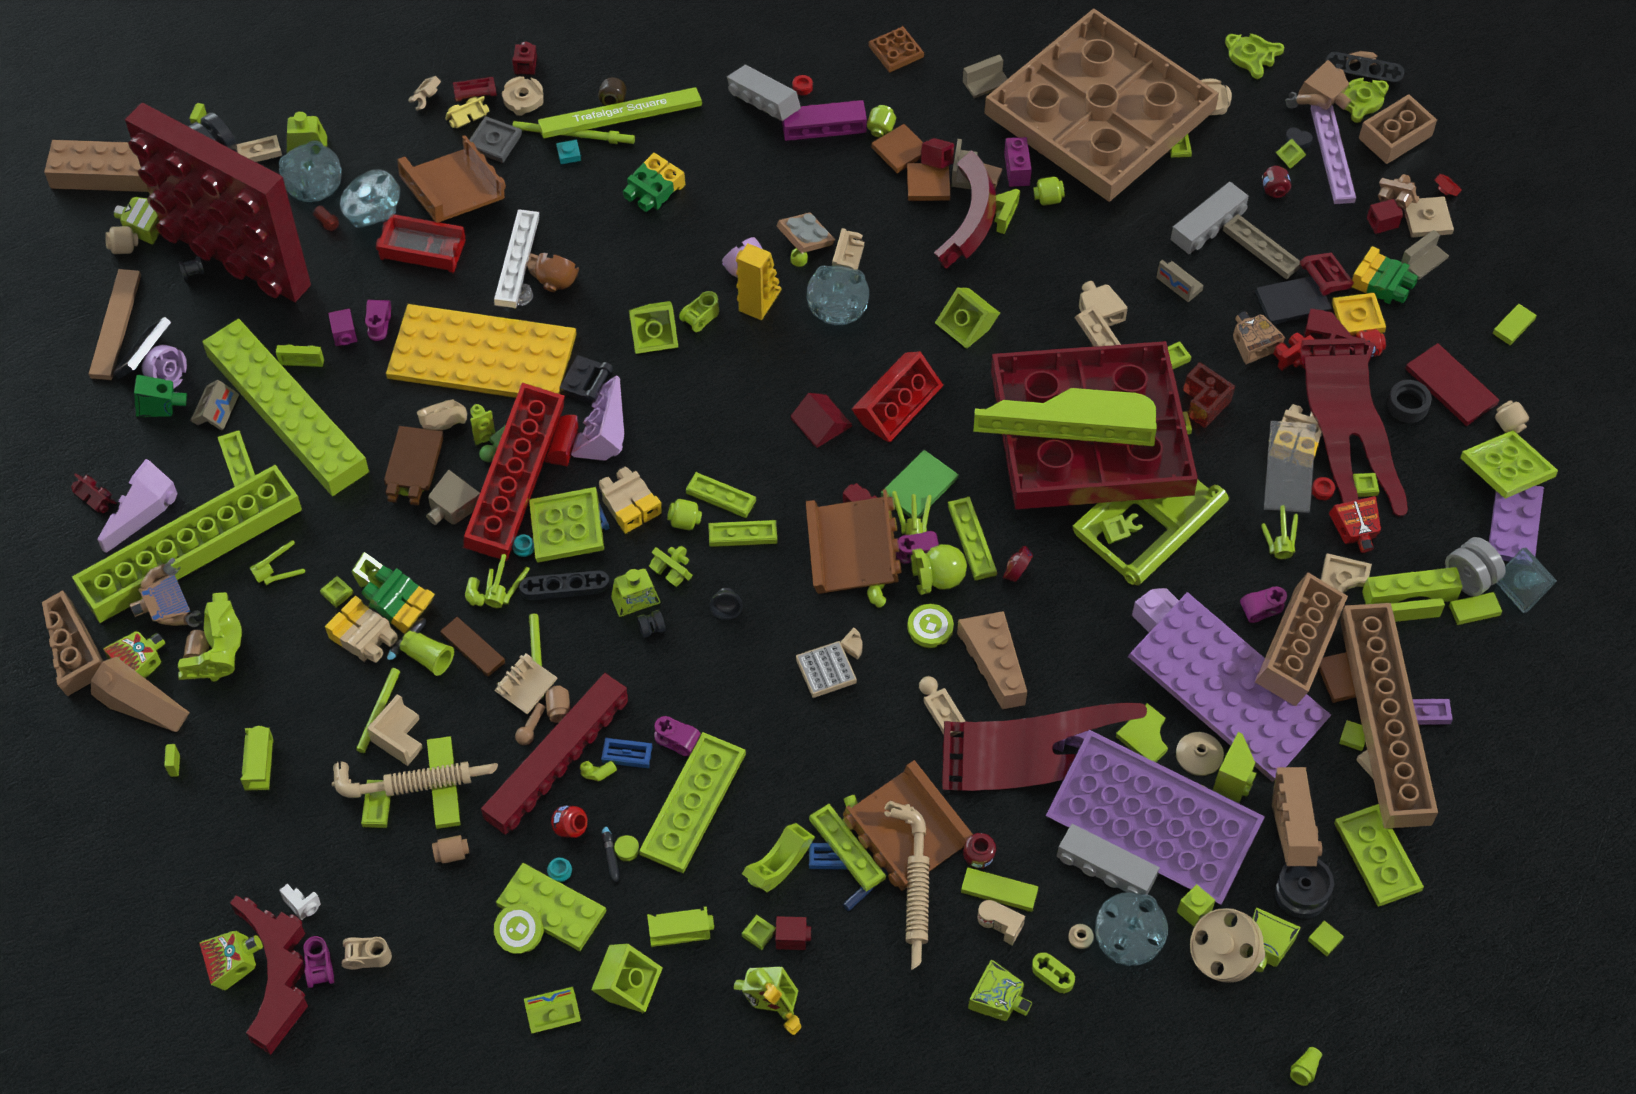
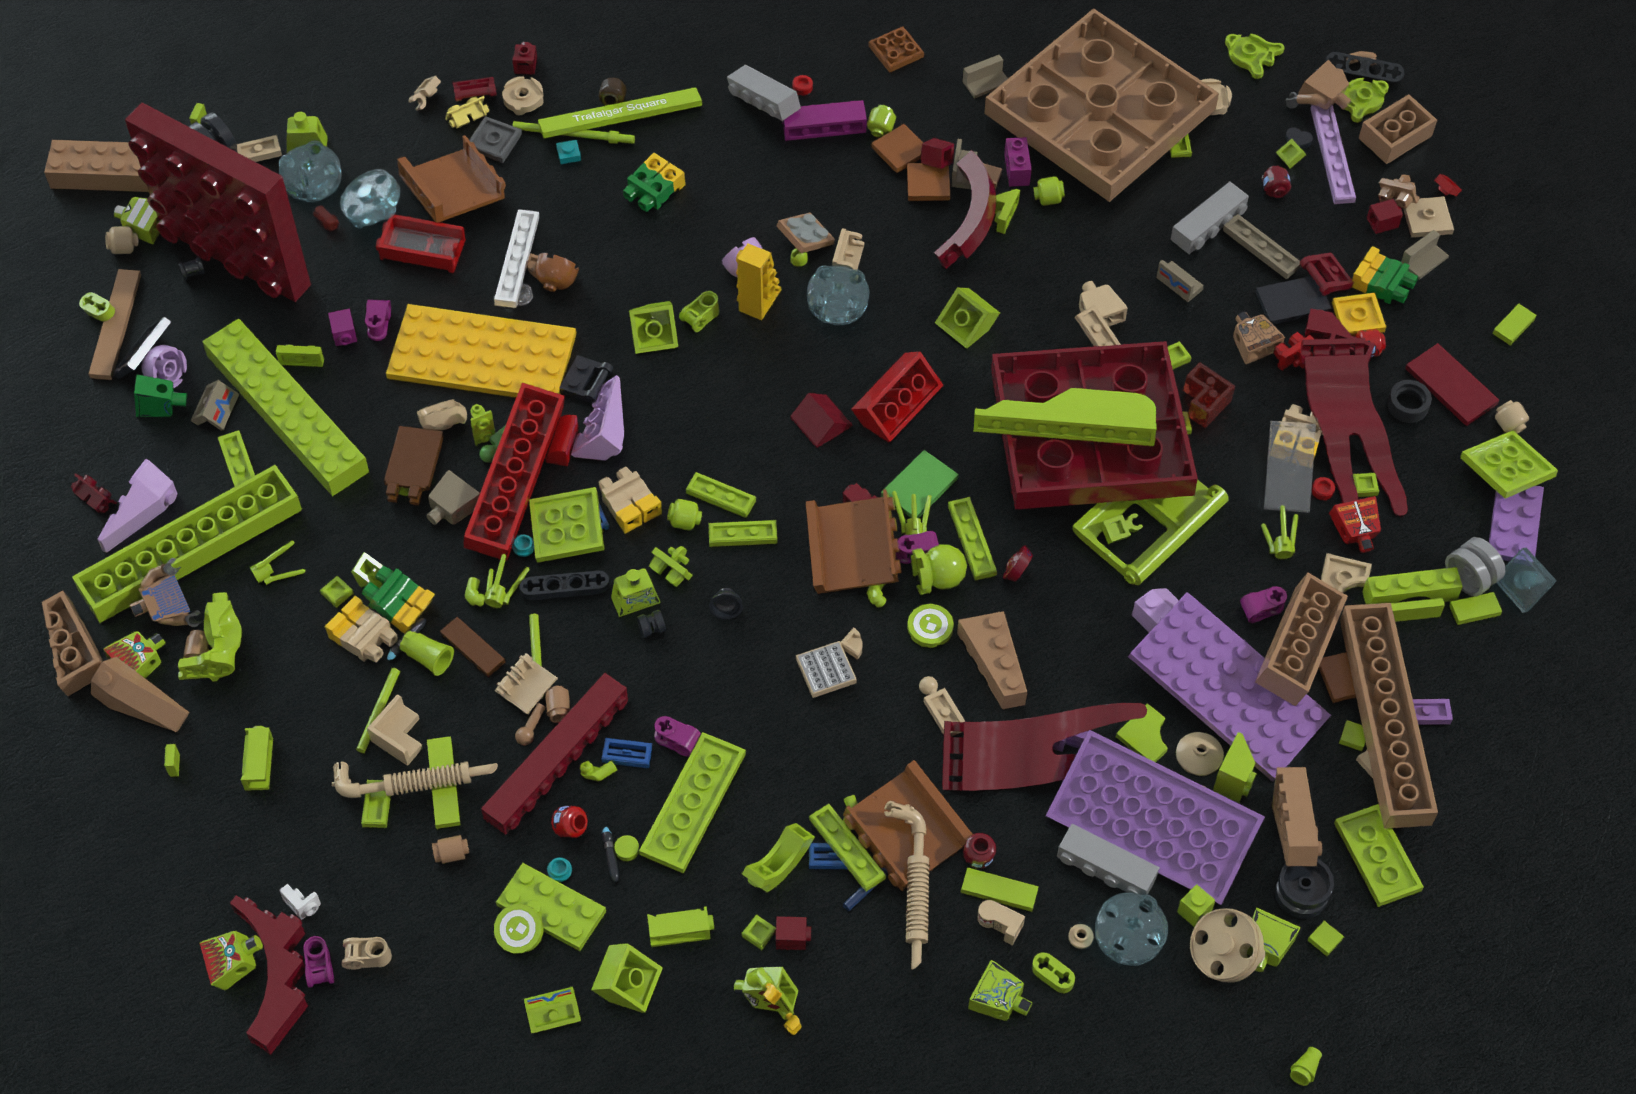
(96, 309): none -> lime beam

